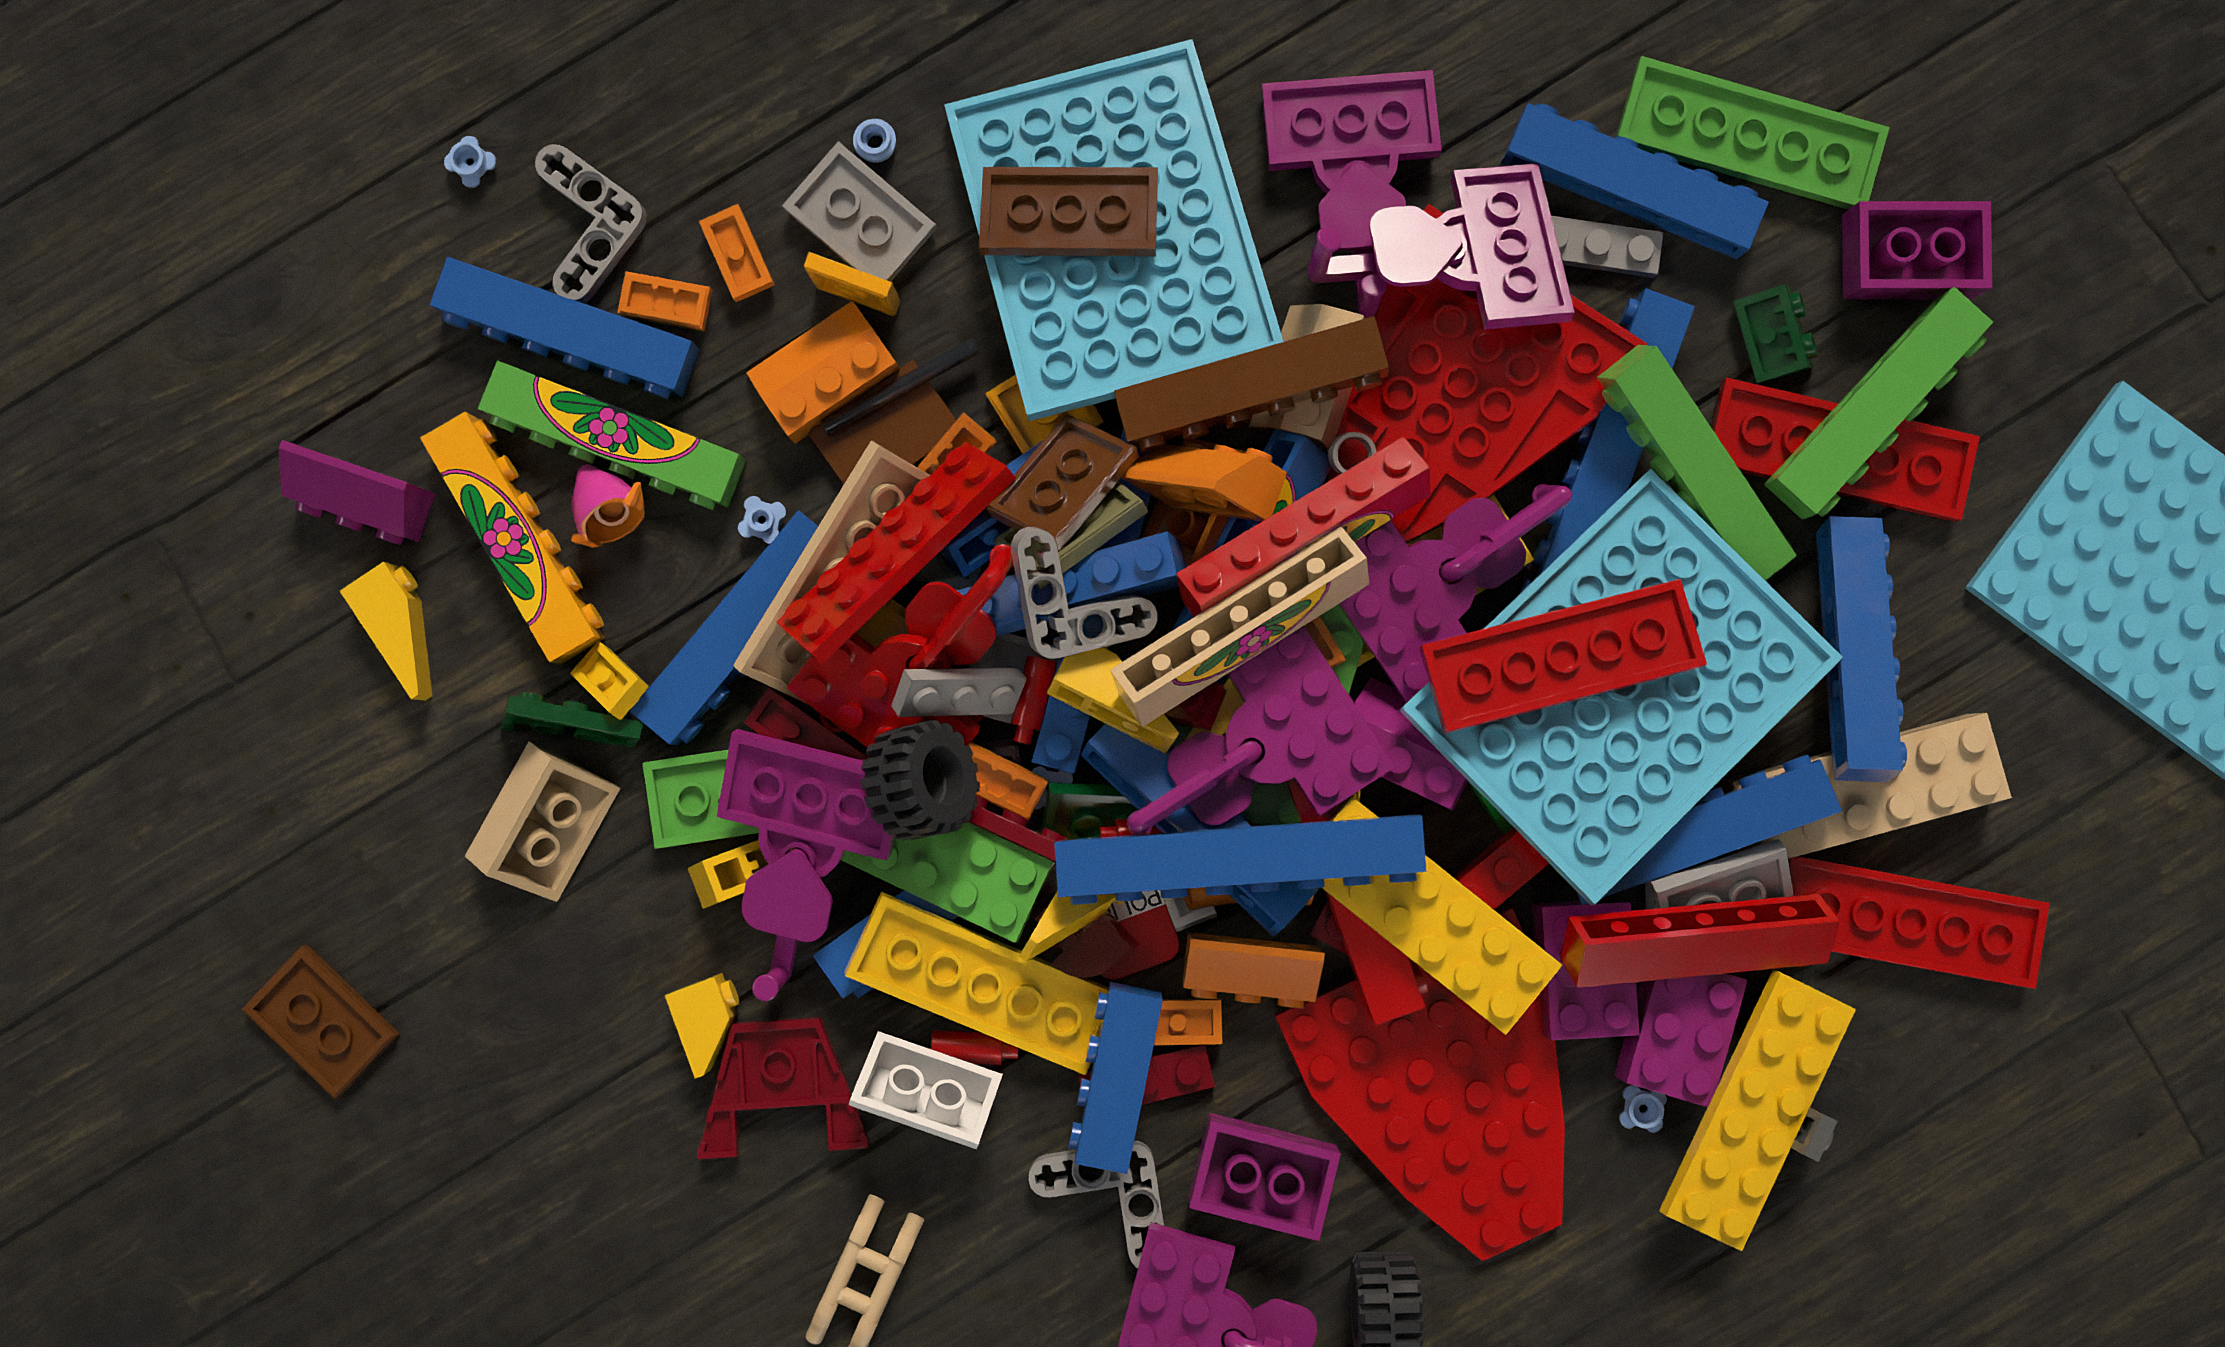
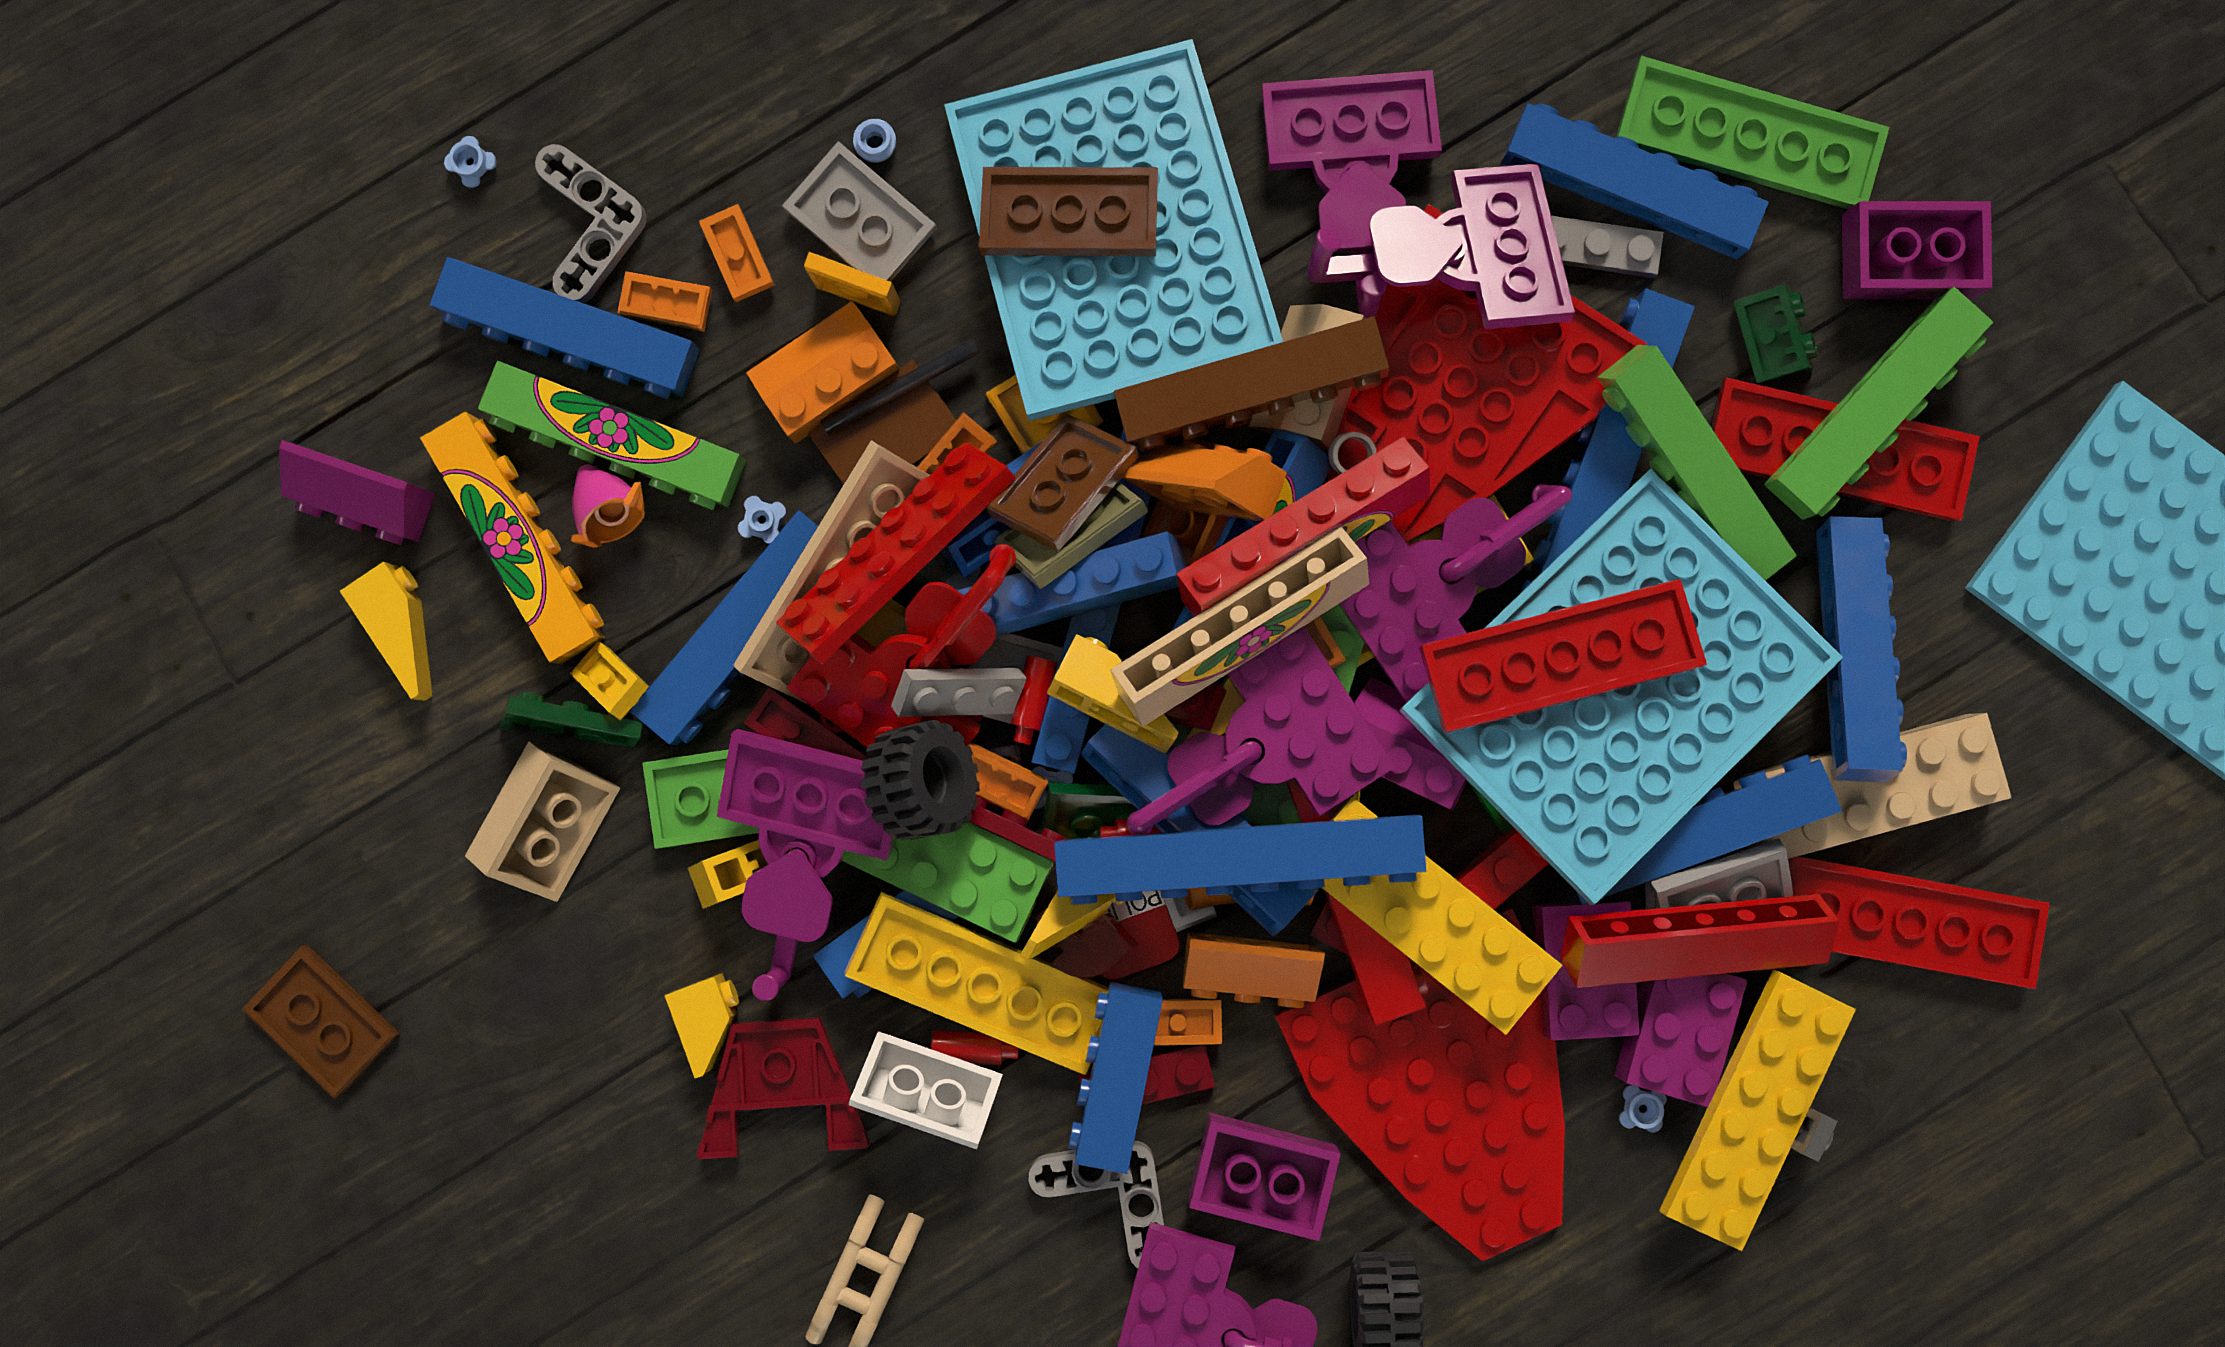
(1069, 621): light grey beam -> none

